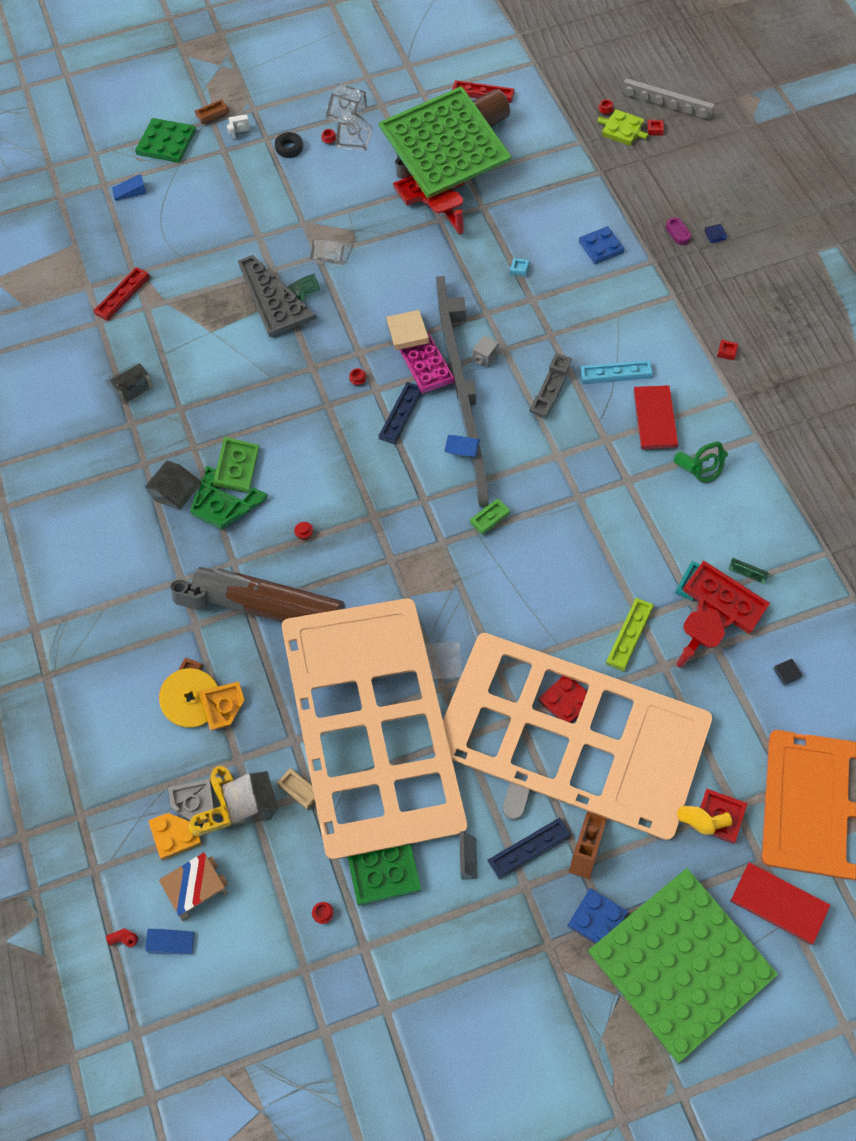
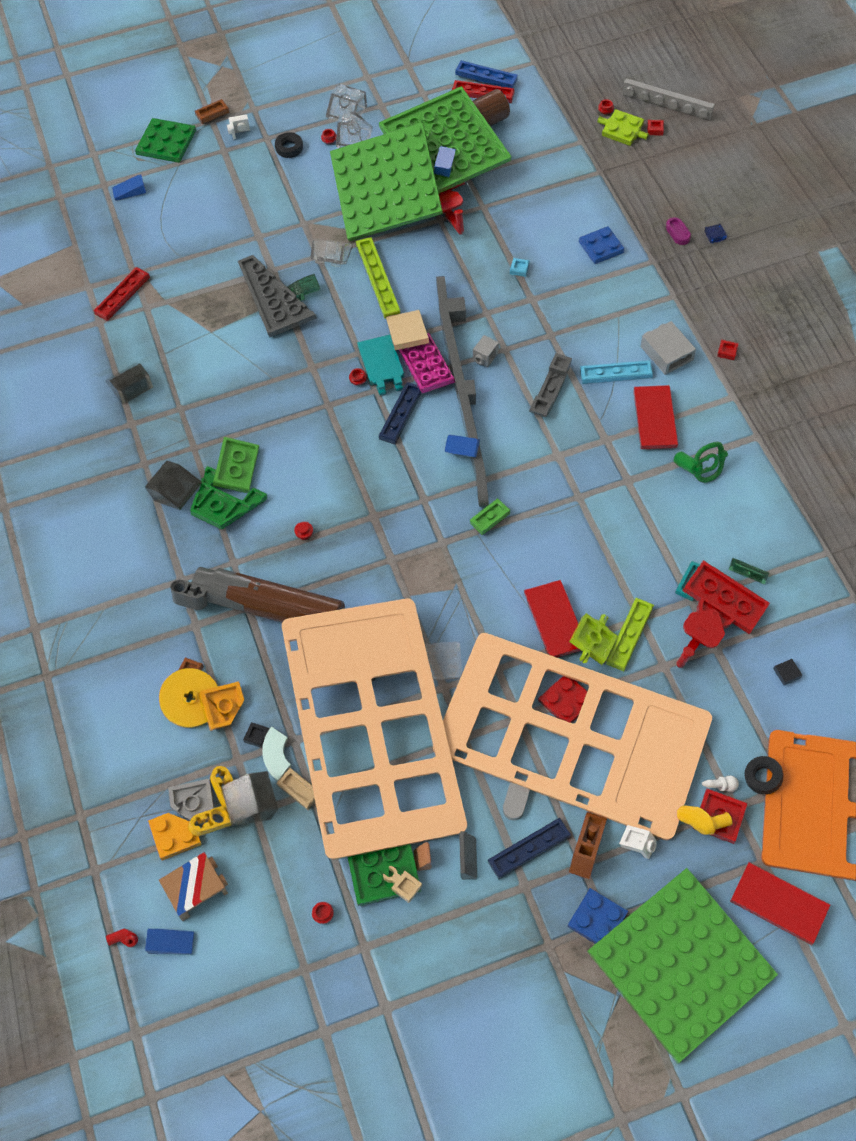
(255, 735): none -> black tile
(274, 753): none -> light aqua tile
(377, 277): none -> lime plate
(381, 362): none -> teal tile
(386, 182): none -> bright green plate
(404, 885): none -> tan plate
(422, 857): none -> nougat slope
(444, 161): none -> slope
(486, 74): none -> blue plate
(553, 617): none -> red tile
(593, 638): none -> lime plate
(639, 841): none -> white bracket
(668, 347): none -> light grey brick
(726, 783): none -> white bar
(764, 787): none -> black tyre

